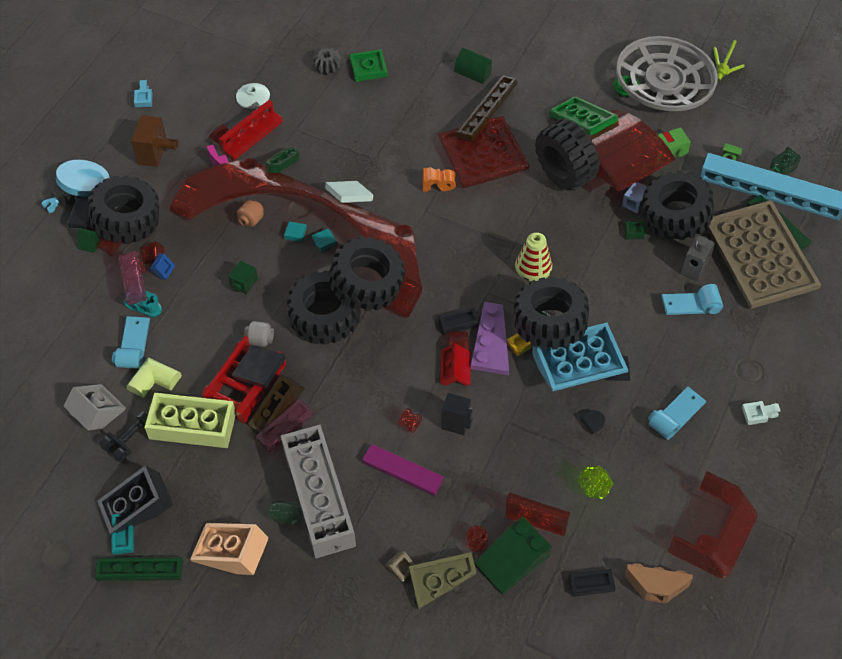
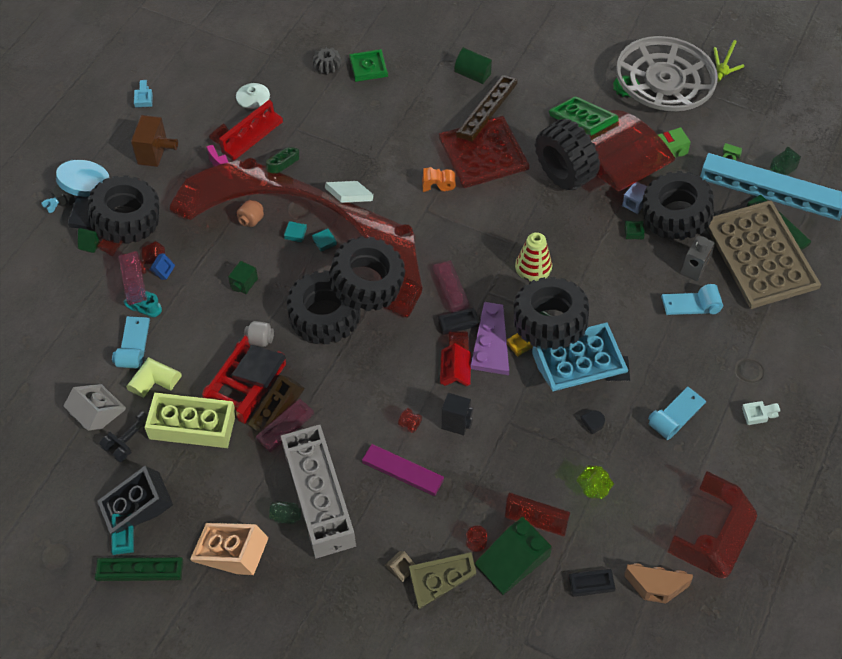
(451, 286): none -> clear pink plate

